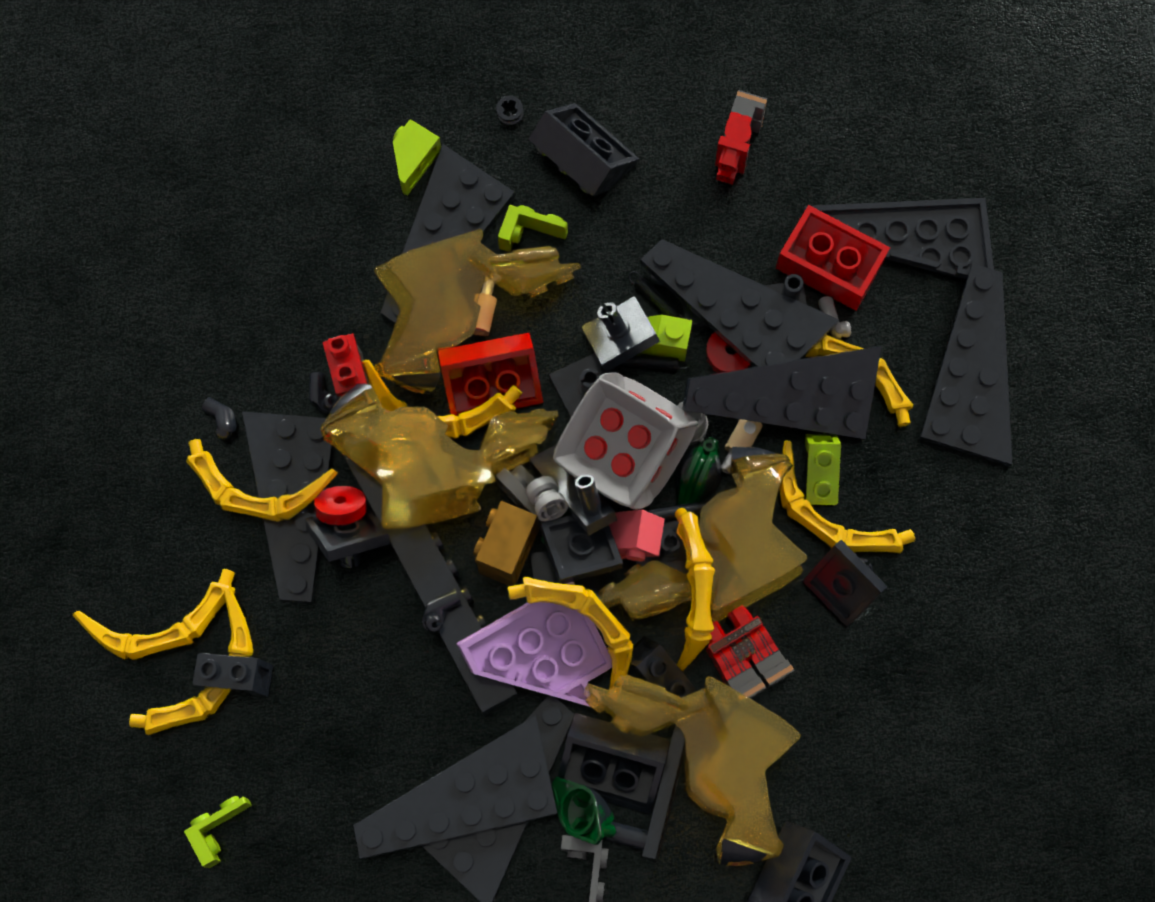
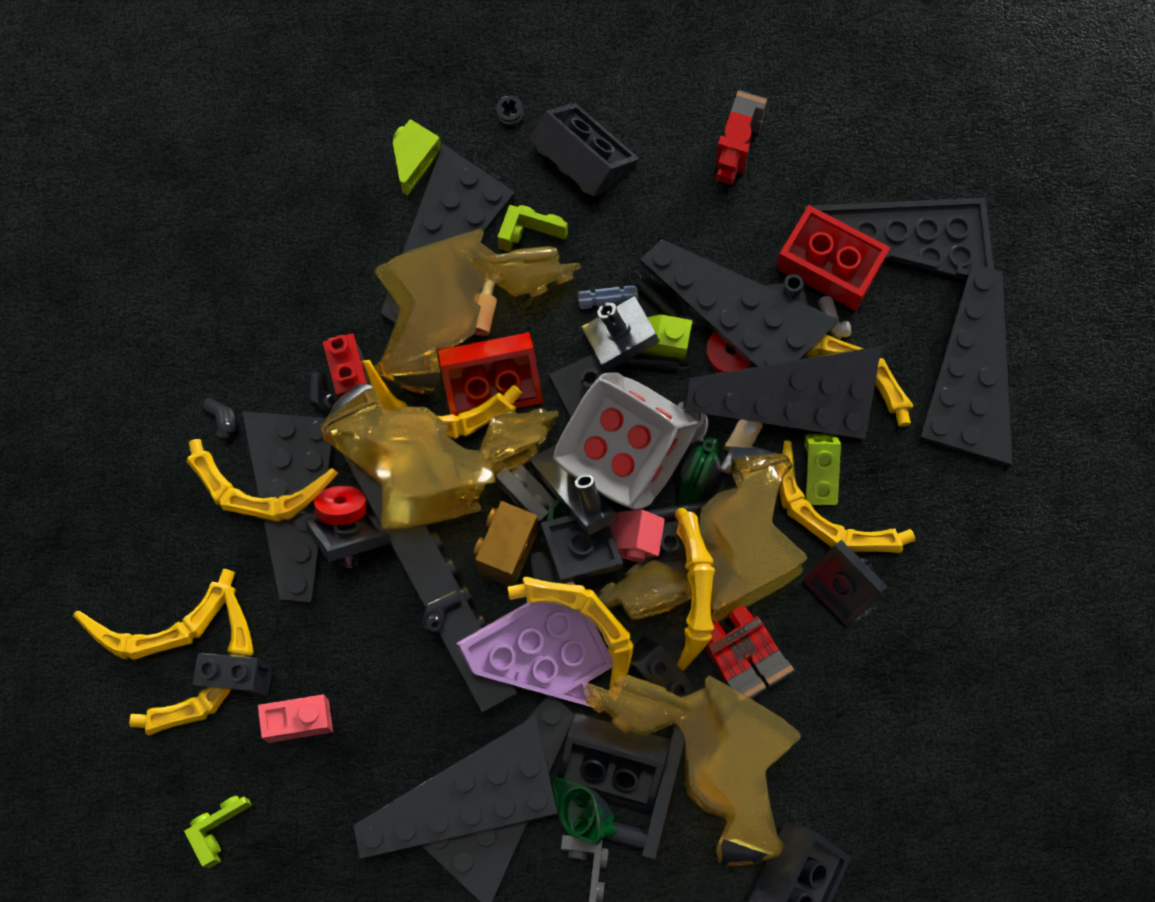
(295, 718): none -> coral brick
(545, 497): light grey wheel -> none
(606, 295): none -> sand blue axle

